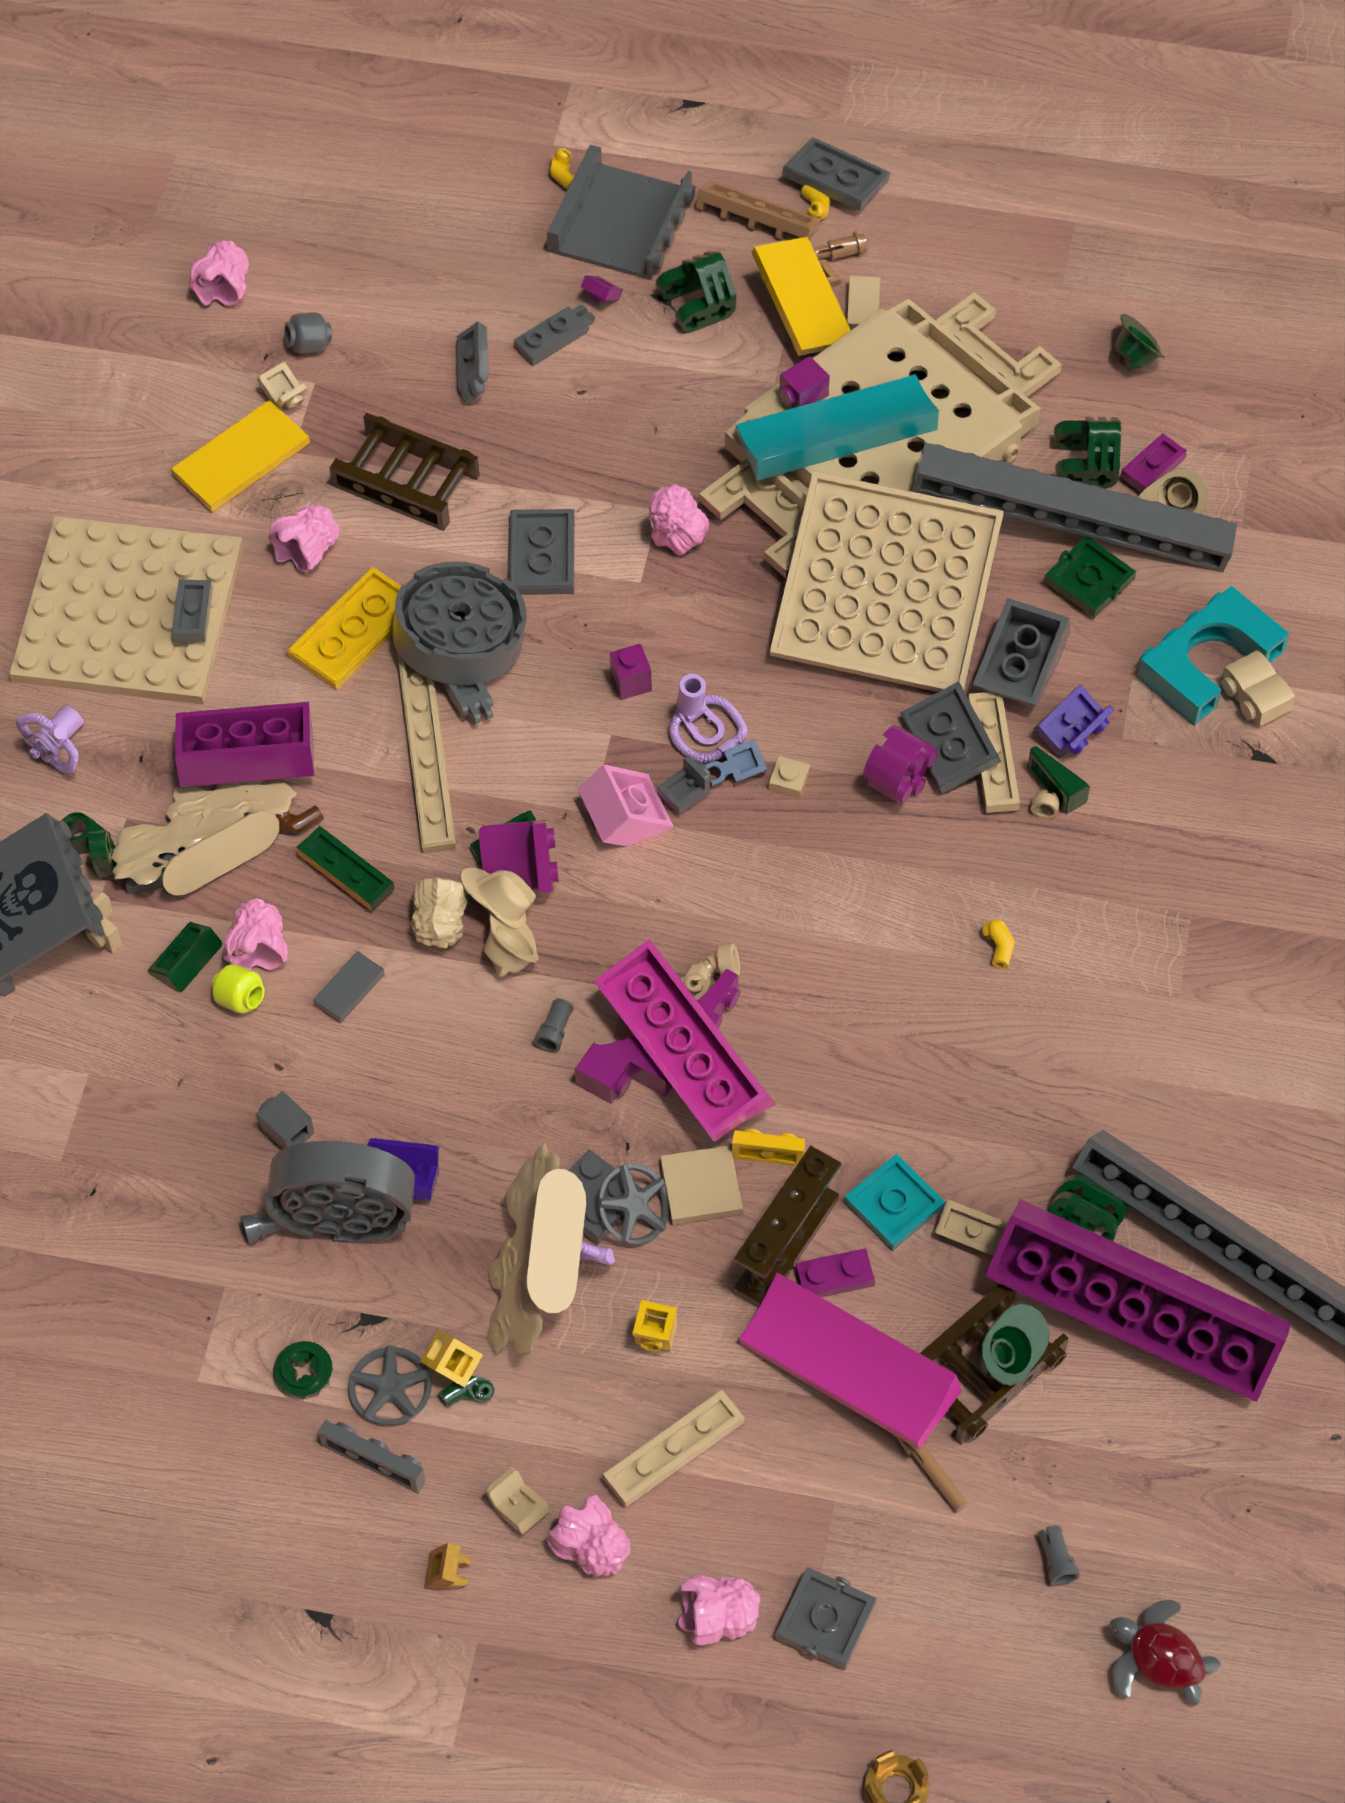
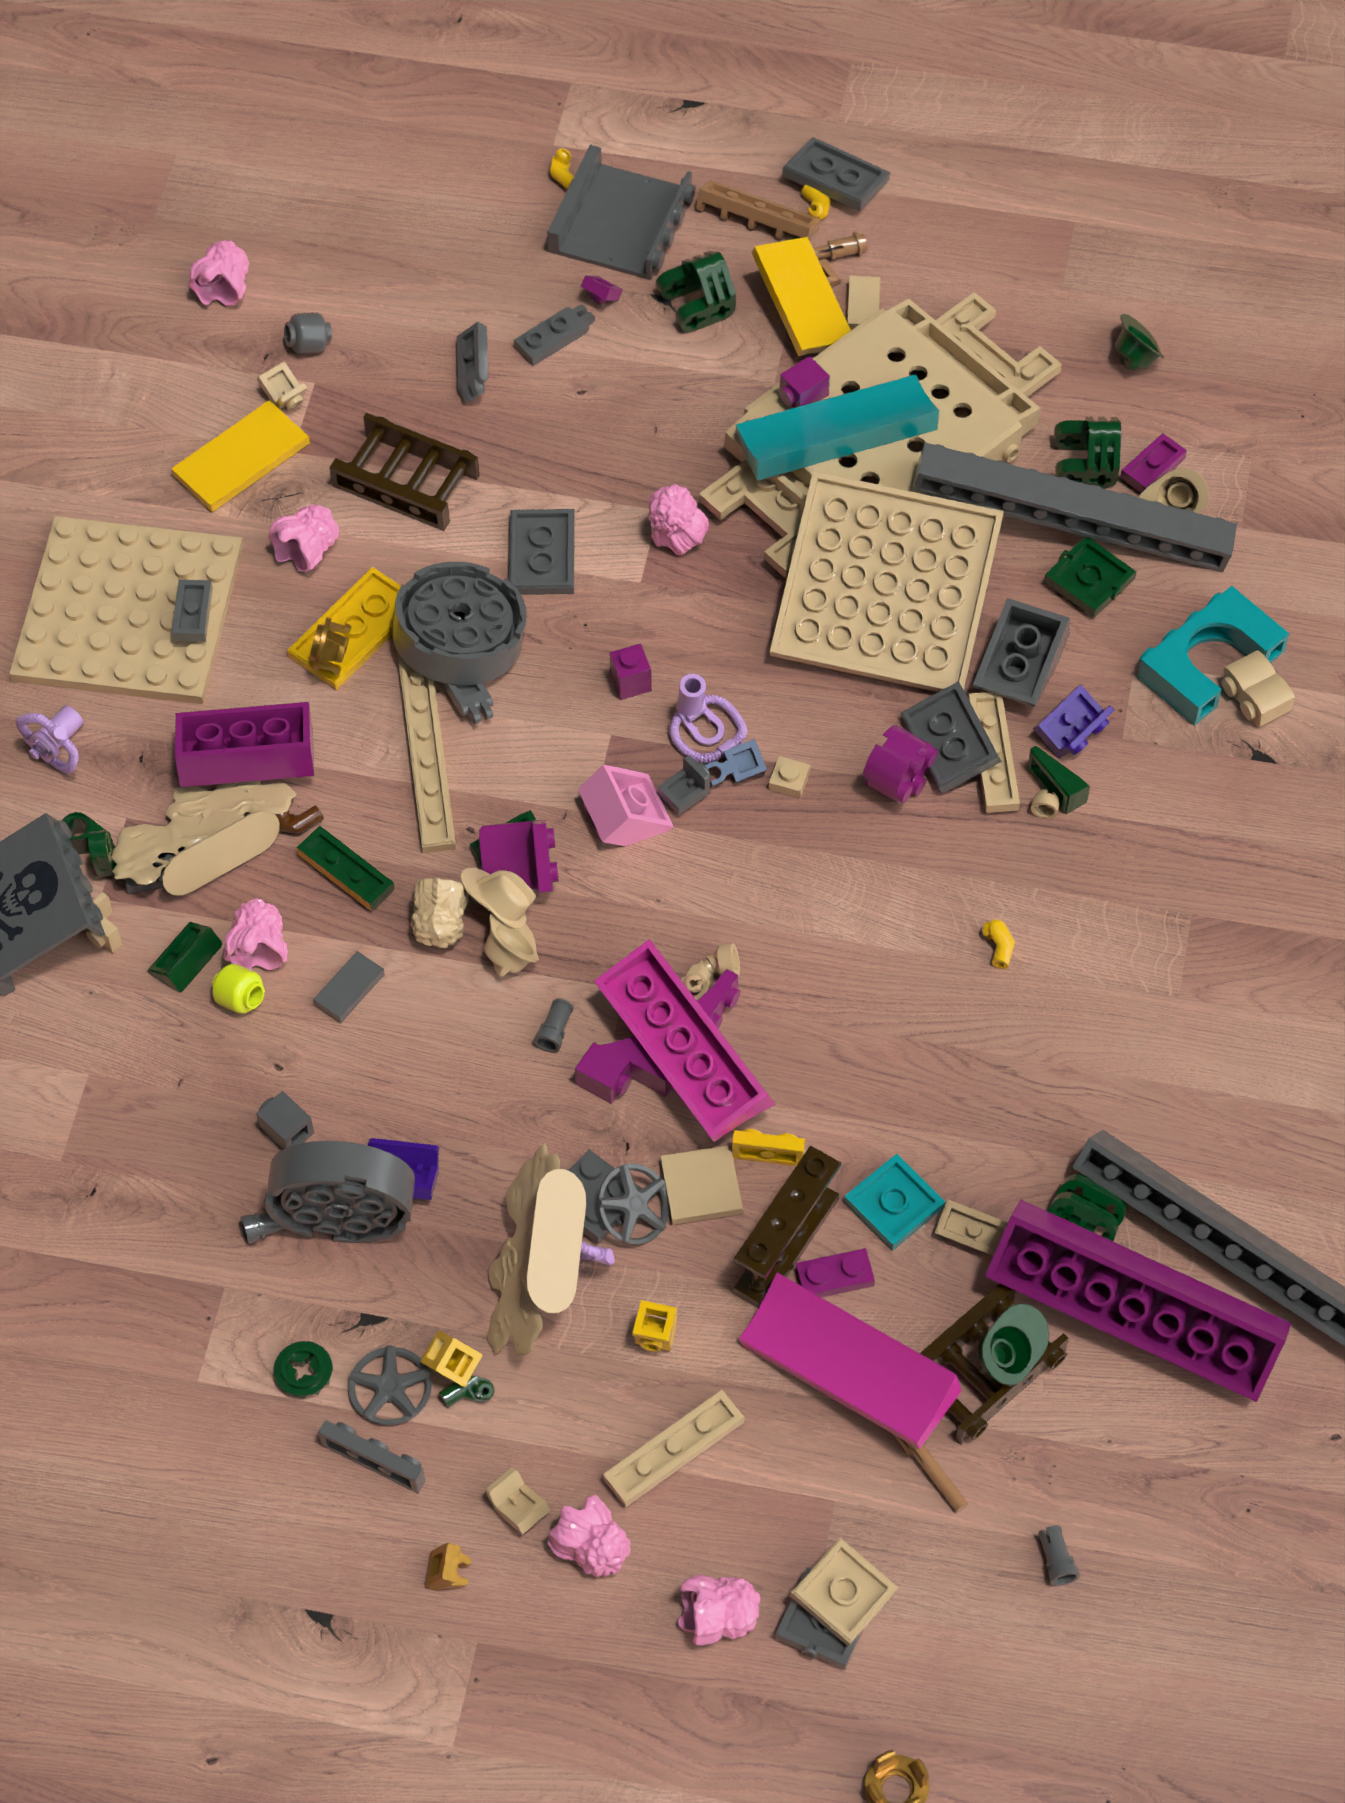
(329, 646): none -> pearl gold piece
(844, 1592): none -> tan tile
(1160, 1654): animal -> none

